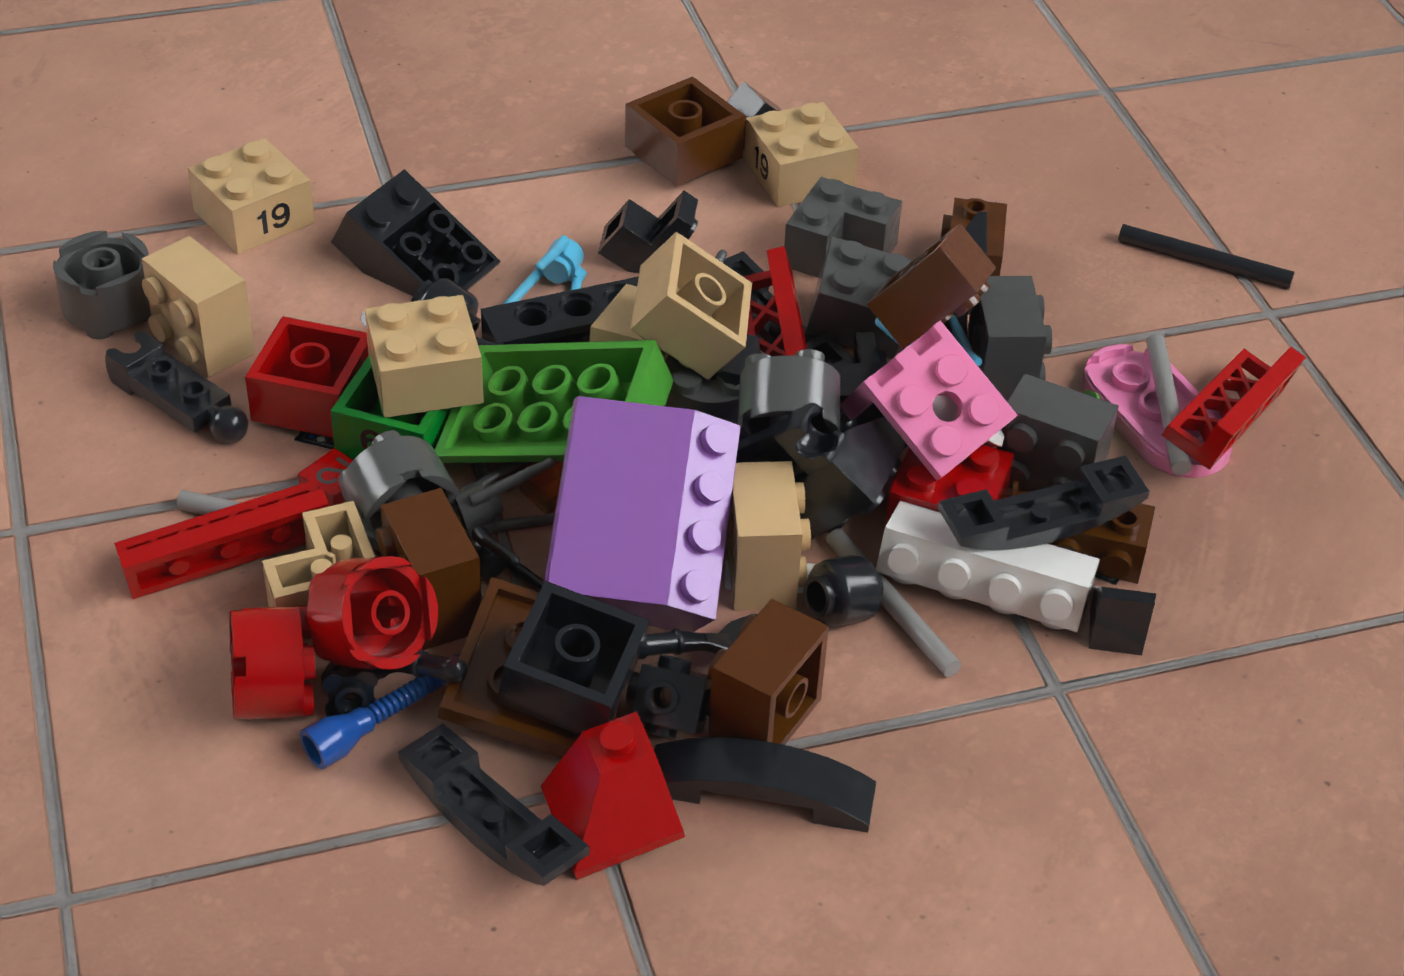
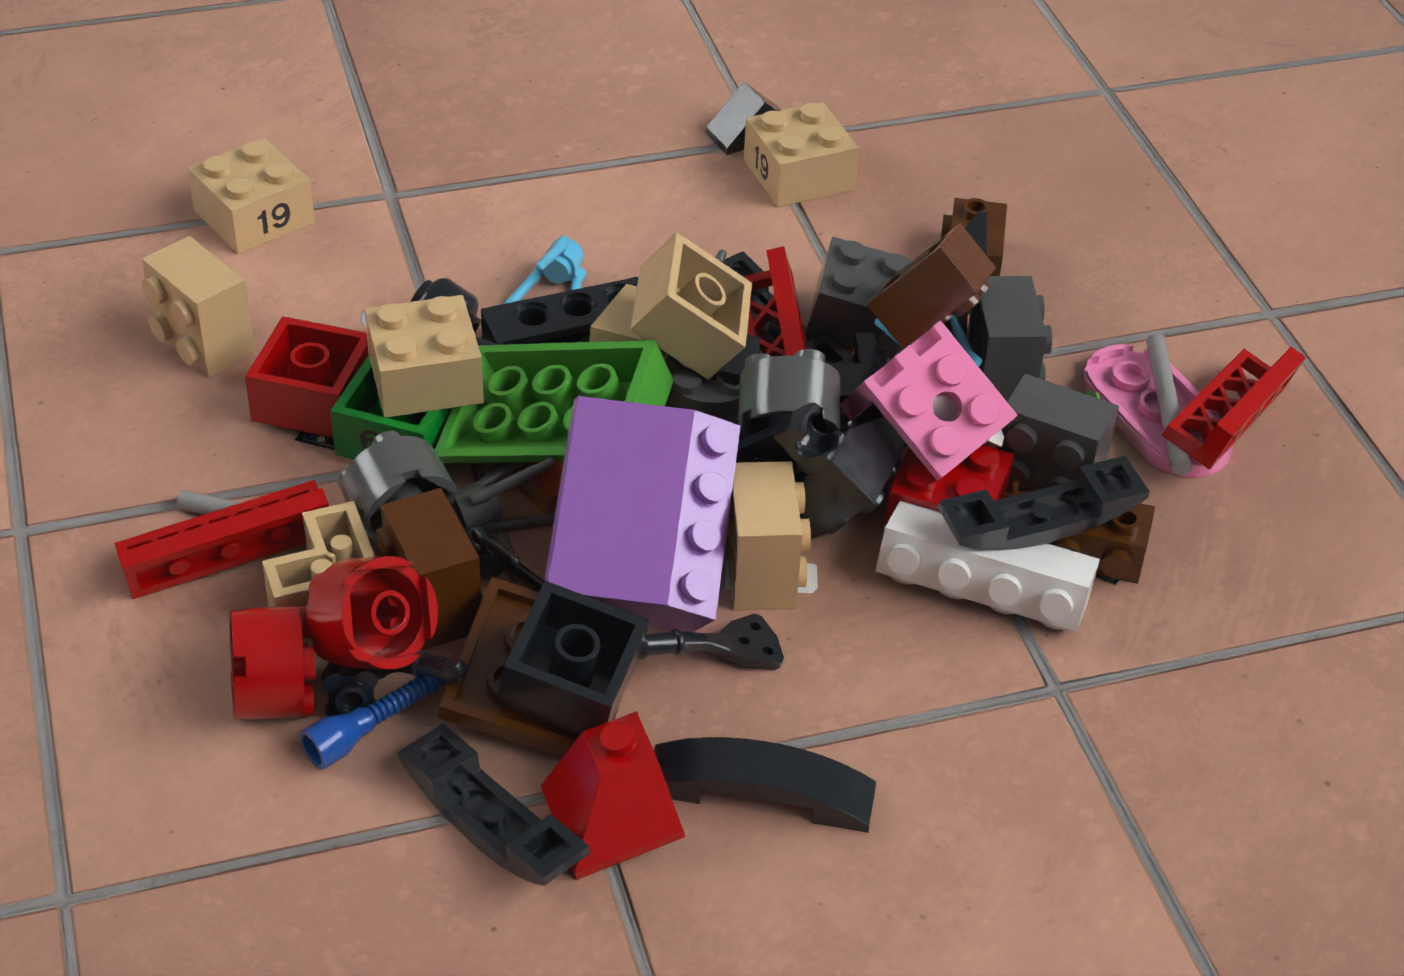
(102, 283): dark grey brick -> none
(176, 389): black plate -> none
(326, 473): red tile -> none
(411, 238): black slope -> none
(636, 233): black brick -> none
(684, 131): reddish brown brick -> none
(689, 696): black brick -> none
(768, 676): reddish brown brick -> none
(843, 213): dark grey brick -> none
(843, 591): black head -> none
(902, 612): light grey bar -> none
(1119, 619): black slope -> none
(1206, 256): black bar -> none

